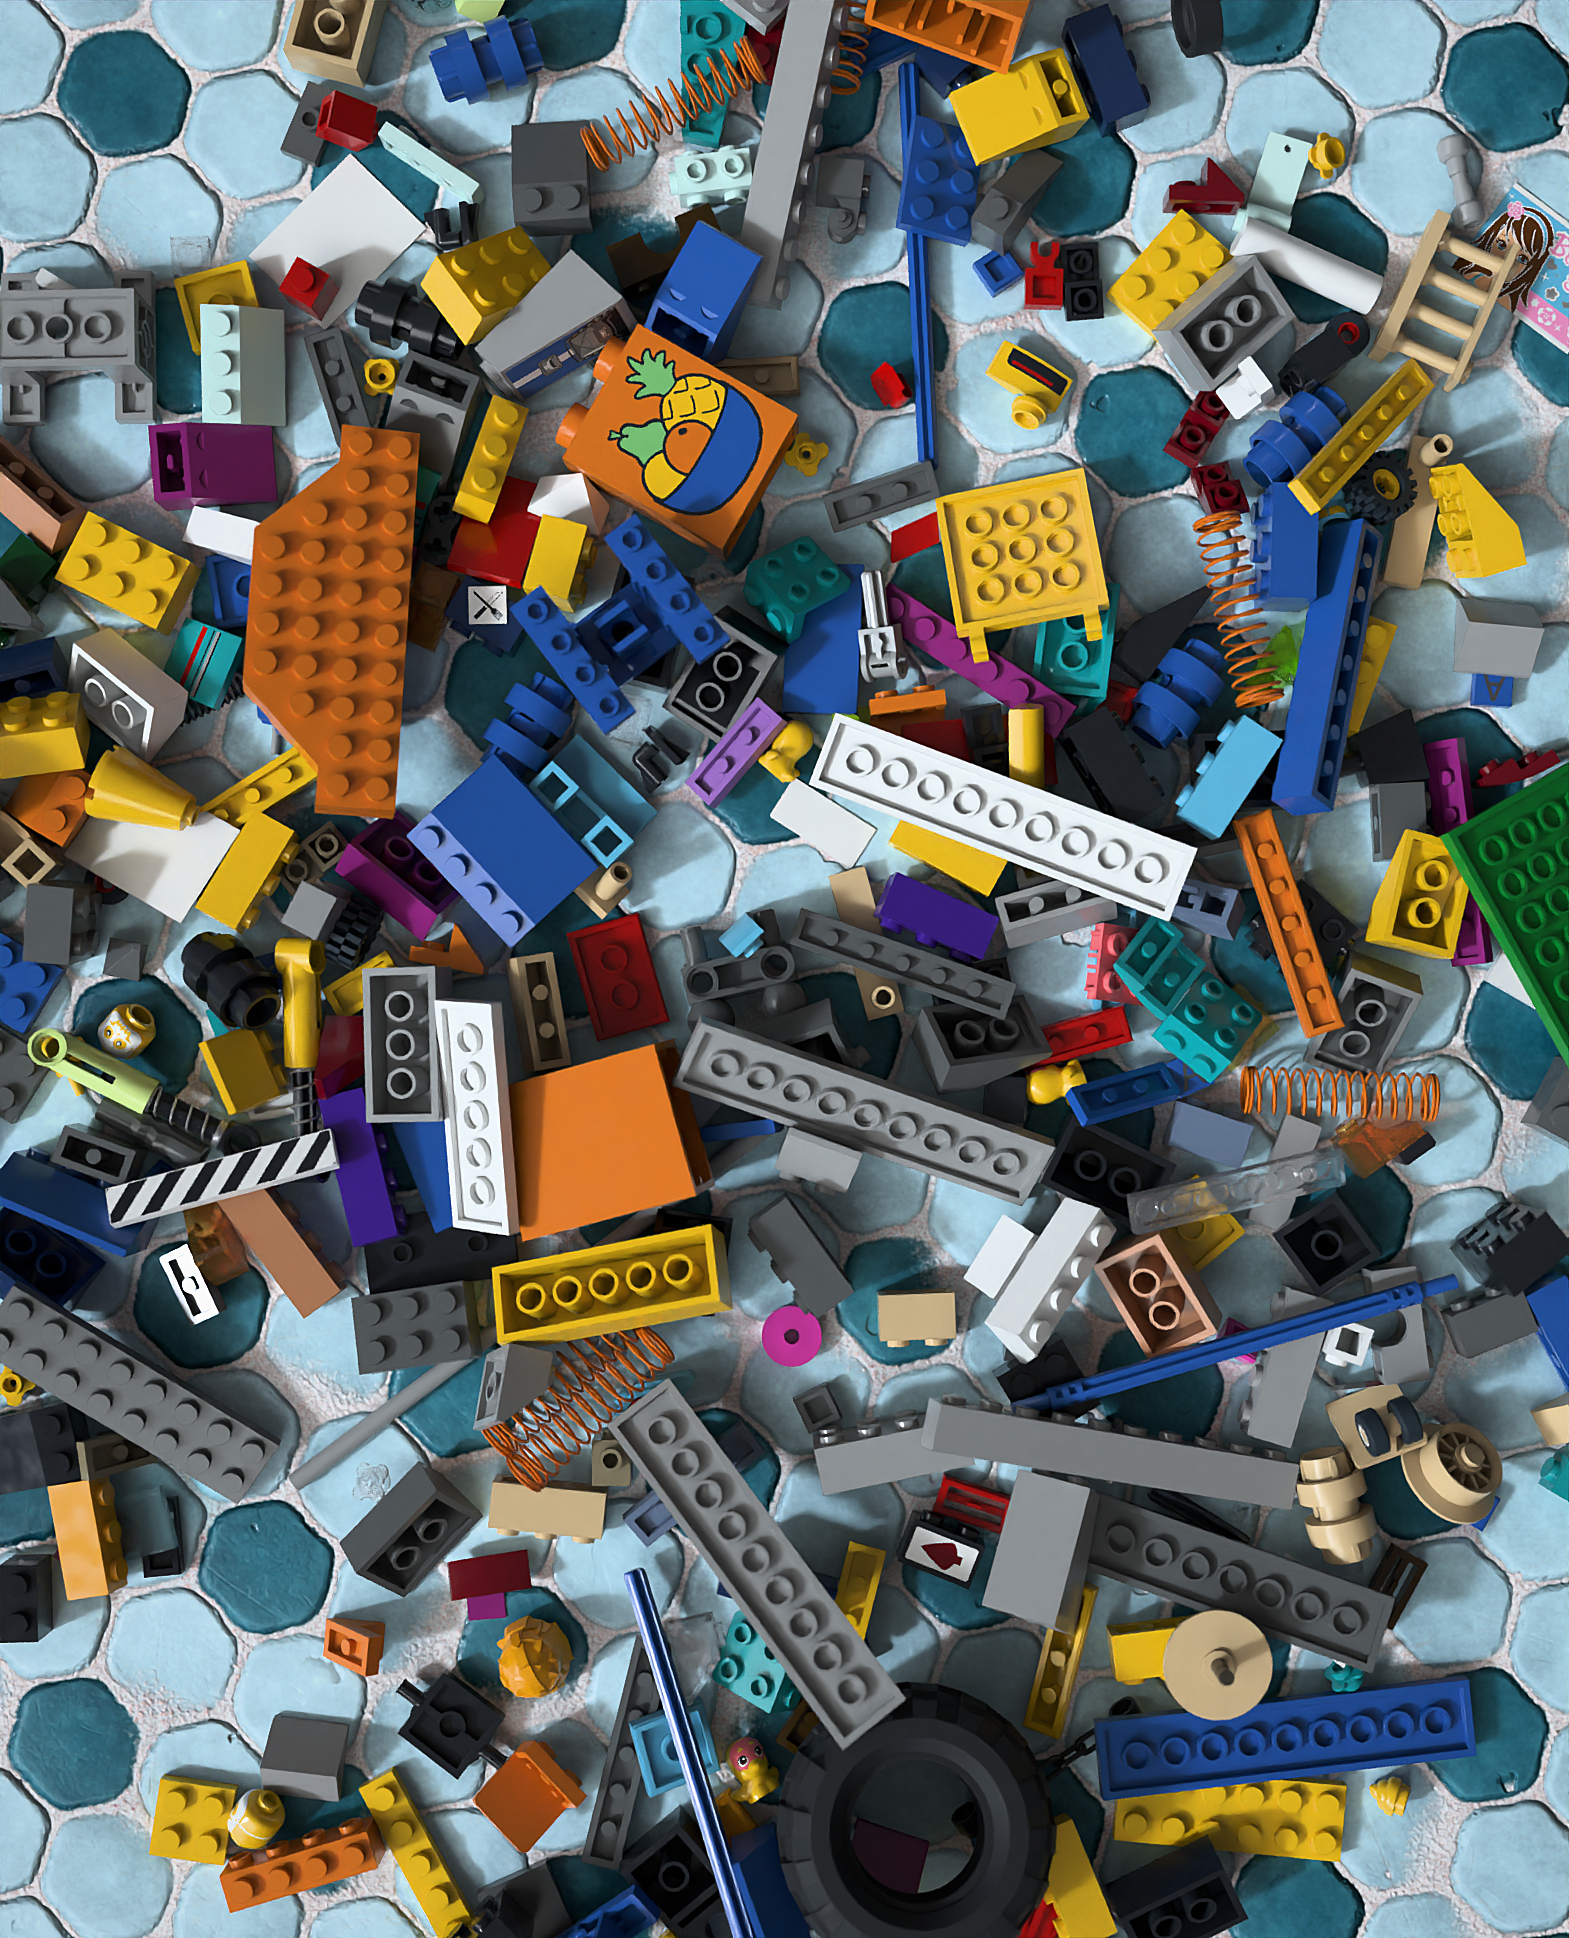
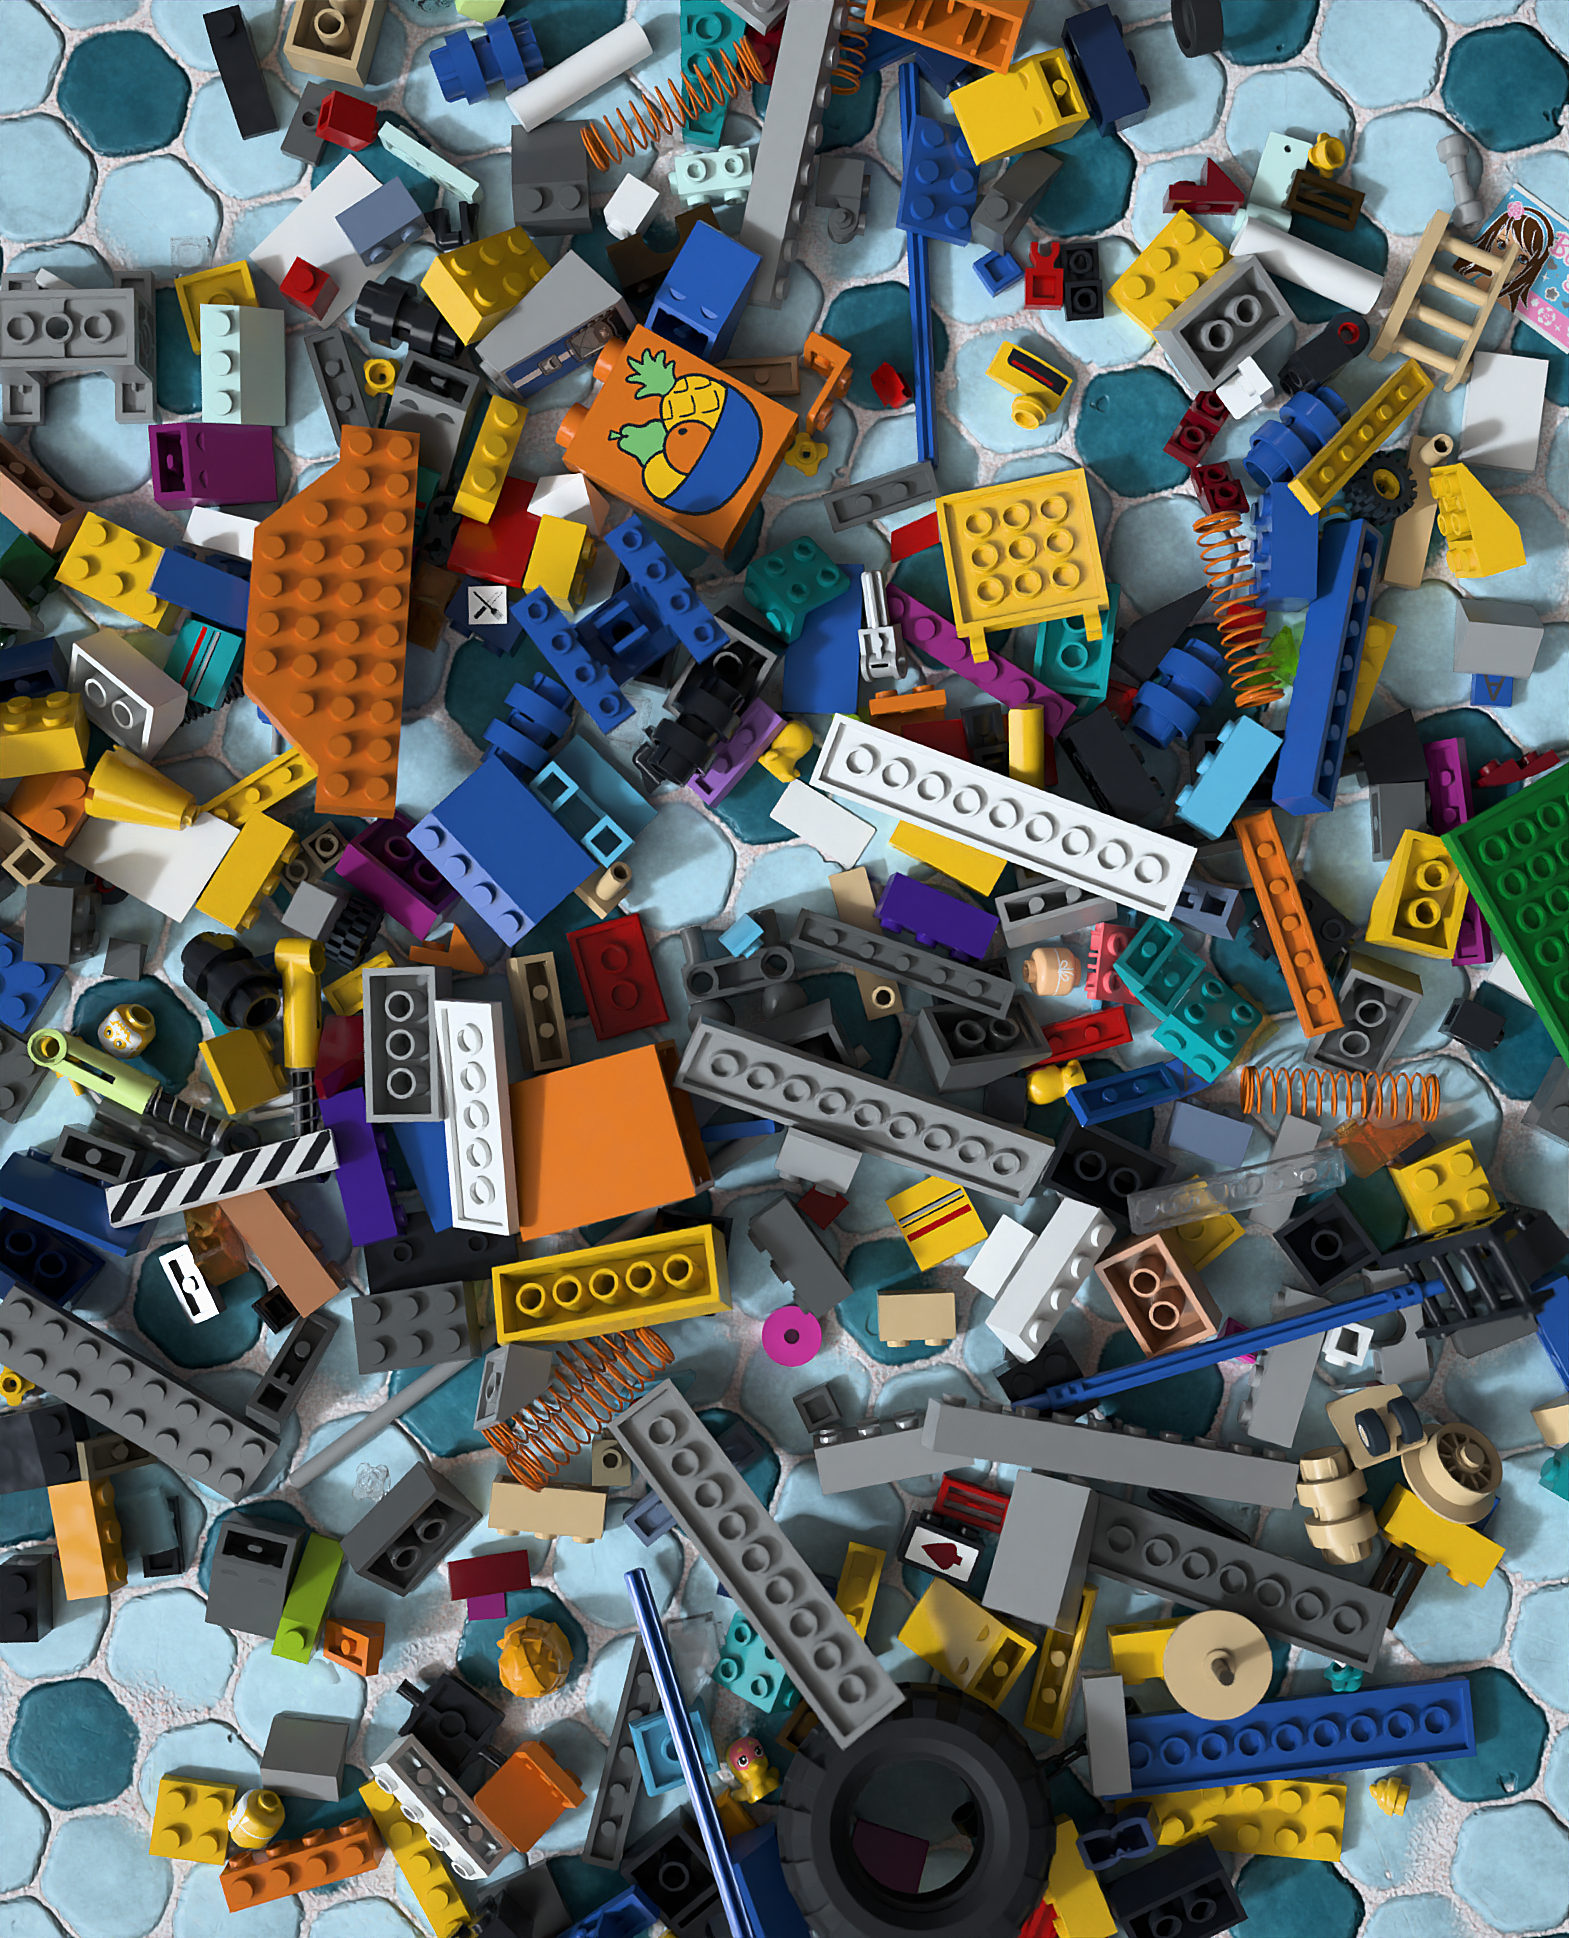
(201, 587): none -> blue brick
(241, 71): none -> black slope
(253, 1573): none -> dark grey slope
(276, 1309): none -> black slope
(290, 1372): none -> dark grey slope
(309, 1600): none -> lime slope
(382, 222): none -> sand blue brick
(441, 1808): none -> white brick
(579, 74): none -> white brick
(632, 208): none -> white brick
(687, 742): none -> black piece
(822, 1207): none -> red tile
(828, 359): none -> orange bracket
(936, 1221): none -> yellow slope
(967, 1641): none -> yellow slope
(1052, 971): none -> light nougat head
(1106, 1734): none -> light grey tile
(1112, 1836): none -> dark blue brick
(1243, 622): none -> red tile
(1300, 176): none -> dark brown tile
(1444, 1186): none -> yellow brick
(1456, 1546): none -> yellow brick
(1463, 1240): none -> black fence
(1473, 1025): none -> black brick
(1502, 412): none -> white tile

